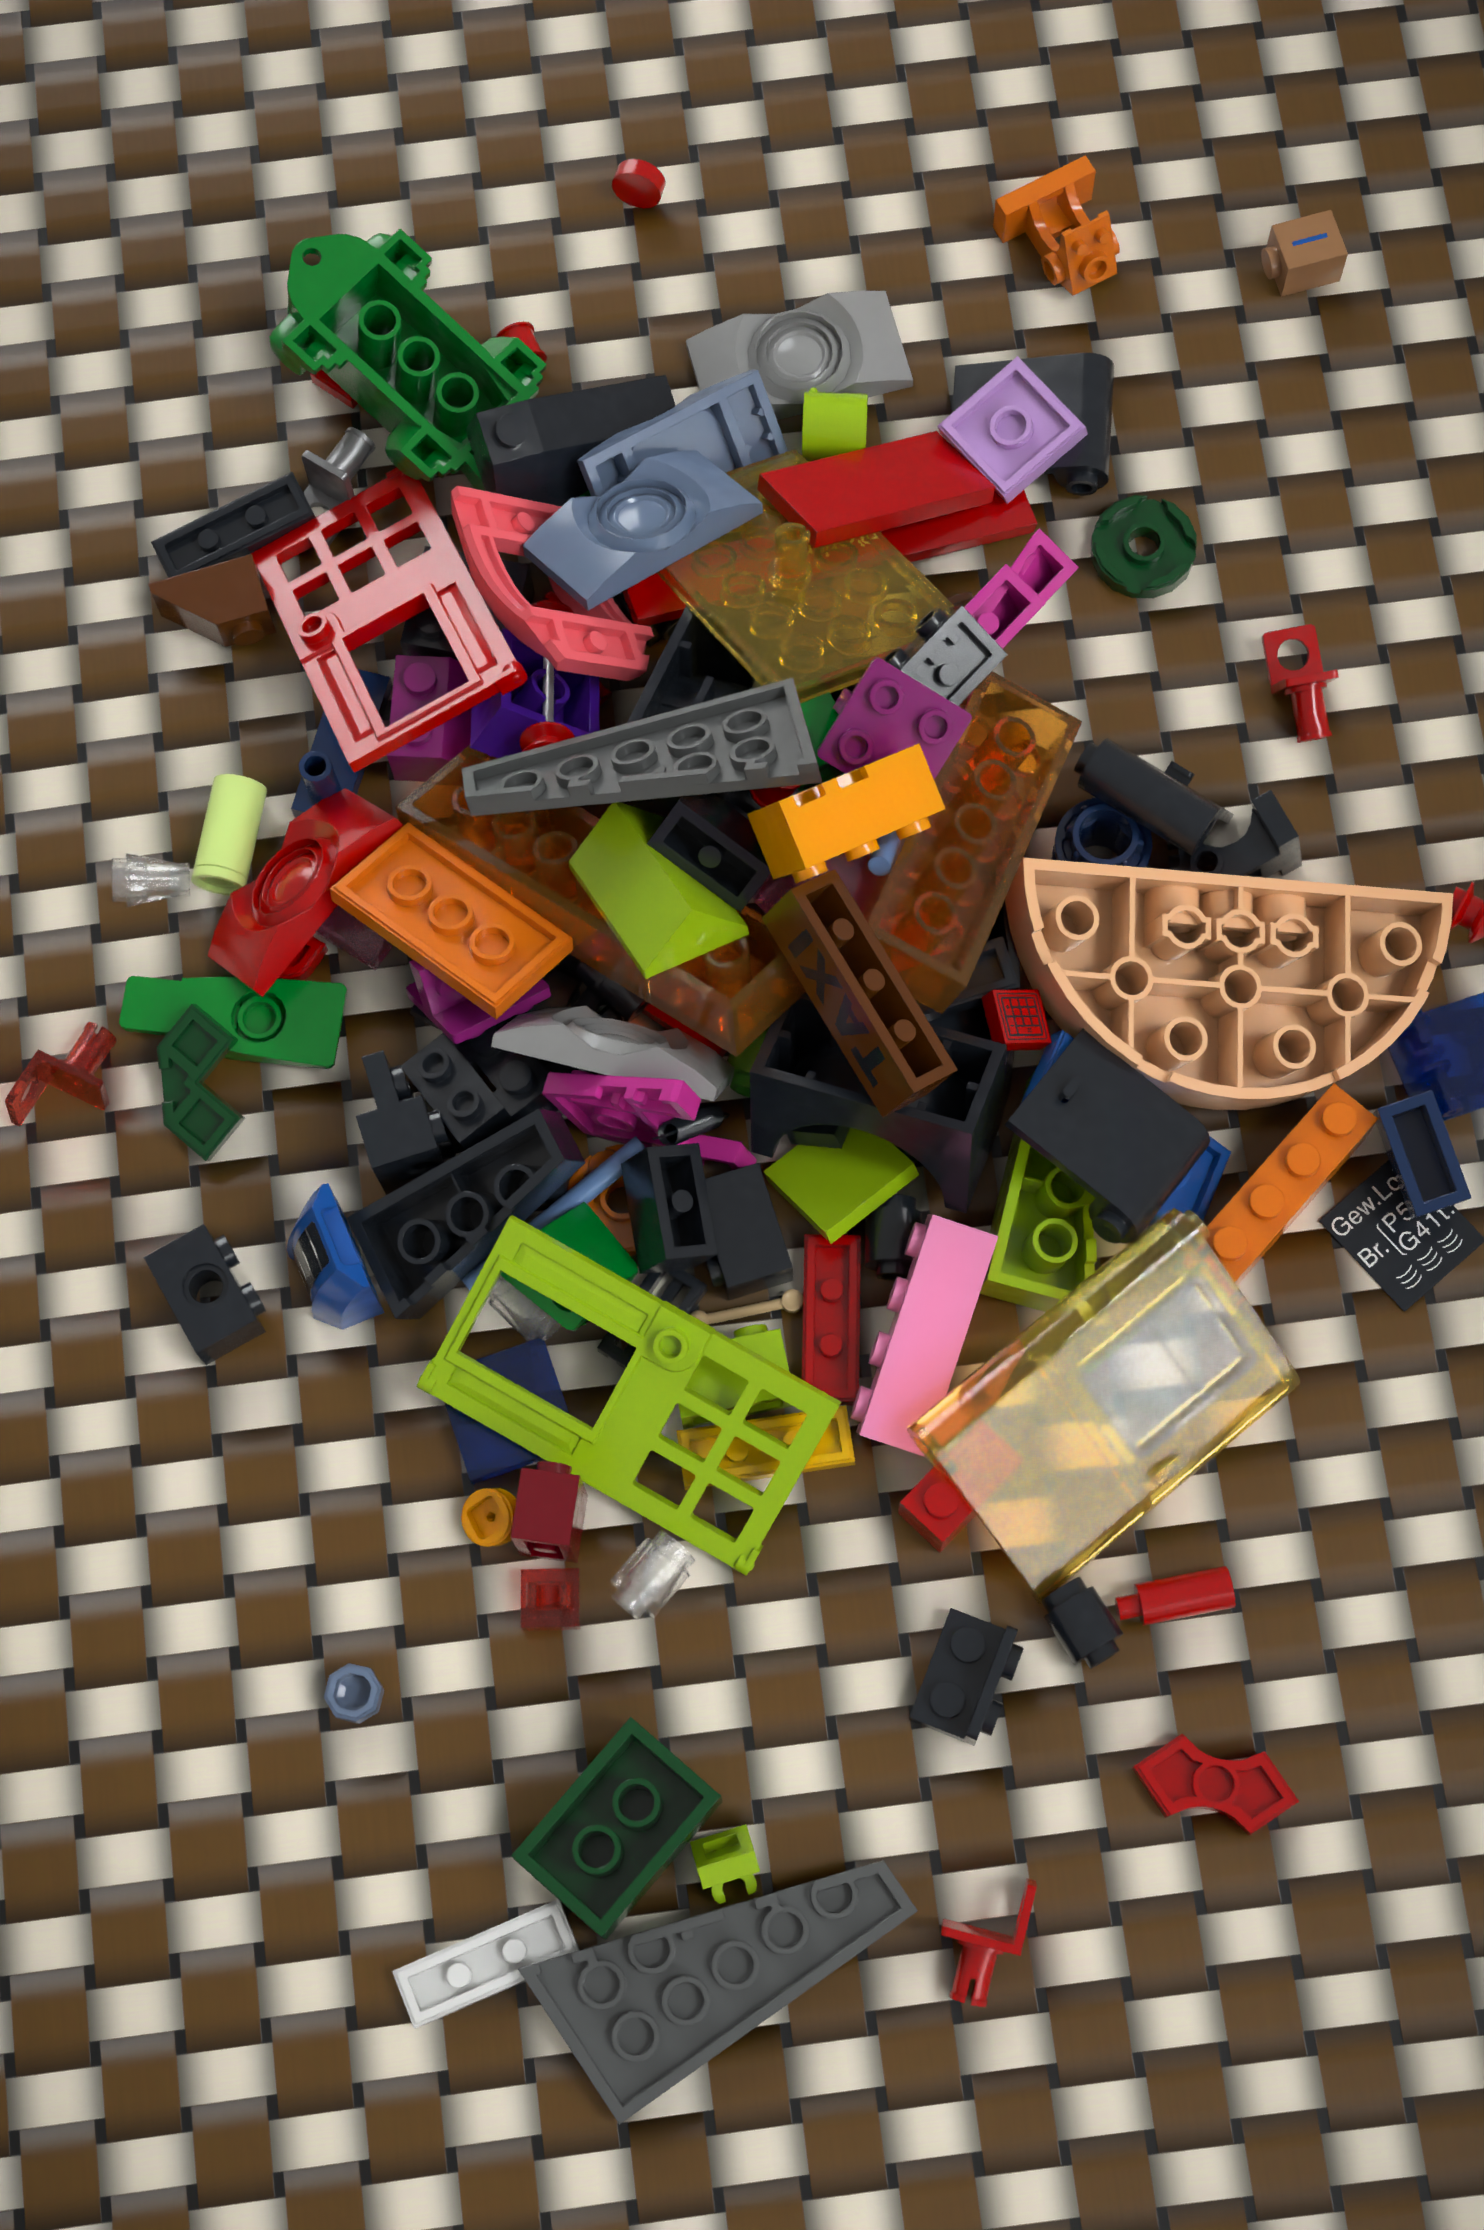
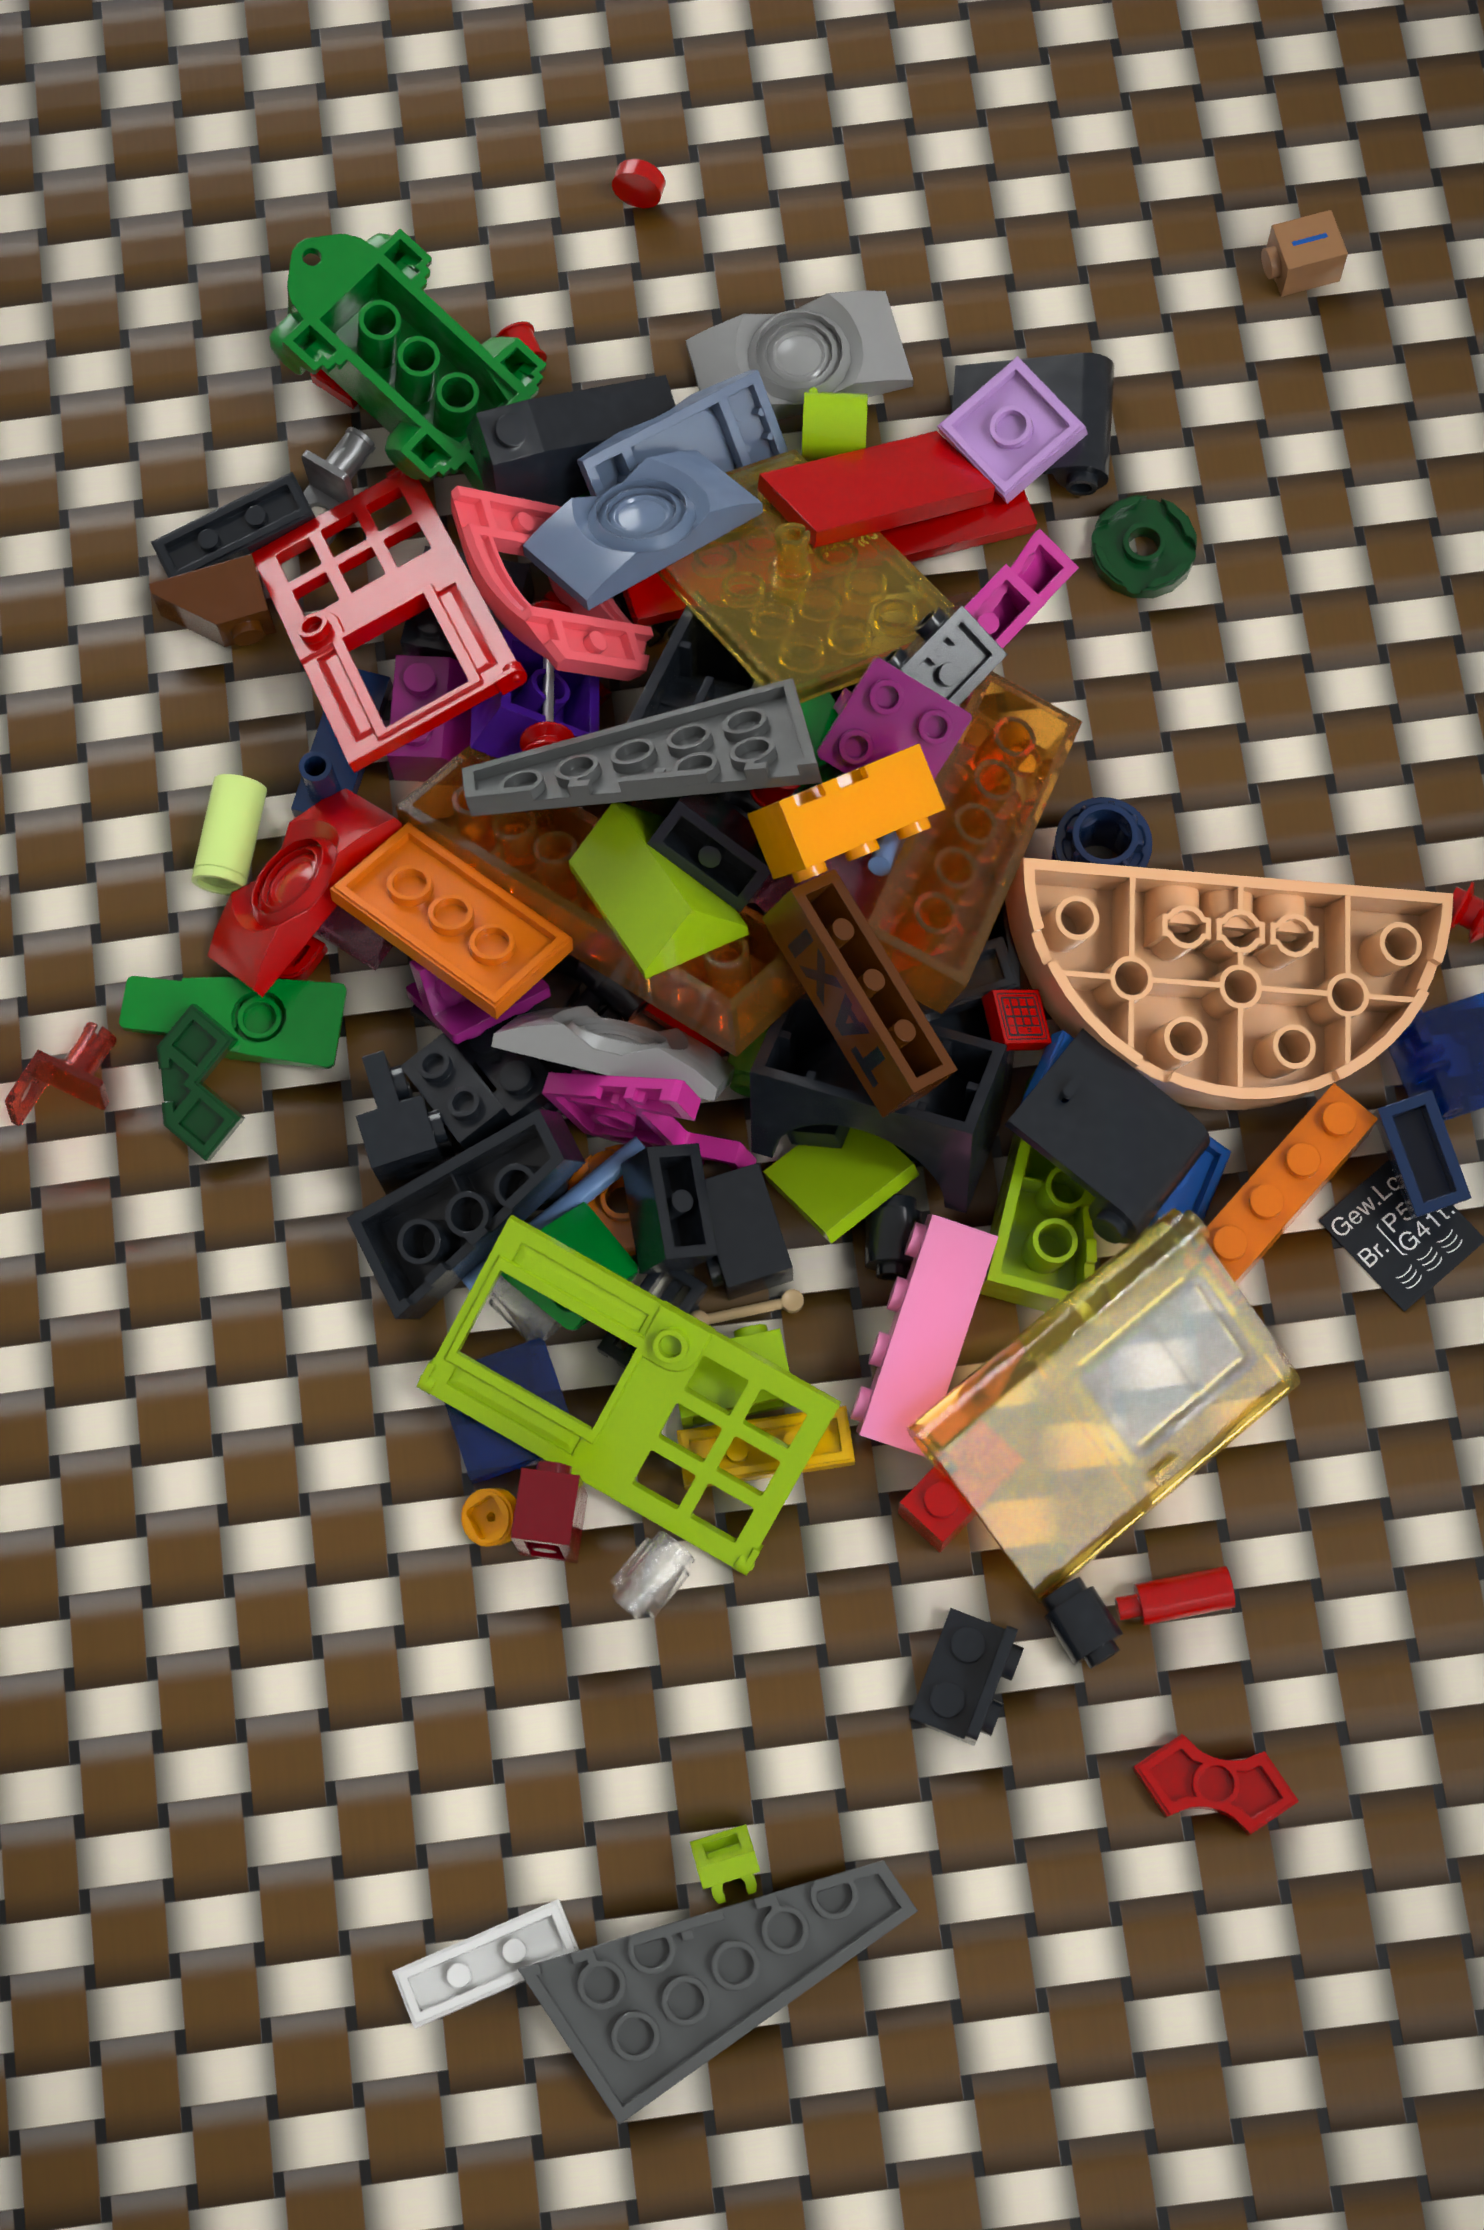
(148, 879): clear cone -> none
(181, 1272): black brick -> none
(332, 1263): blue slope -> none
(354, 1693): sand blue tile -> none
(550, 1599): clear red tile -> none
(617, 1828): dark green brick -> none
(680, 1130): black piece -> none
(832, 1315): red tile -> none
(981, 1950): red bracket -> none
(1053, 209): orange tile -> none
(1149, 795): black door -> none
(1265, 849): black tile -> none
(1303, 684): red bracket -> none

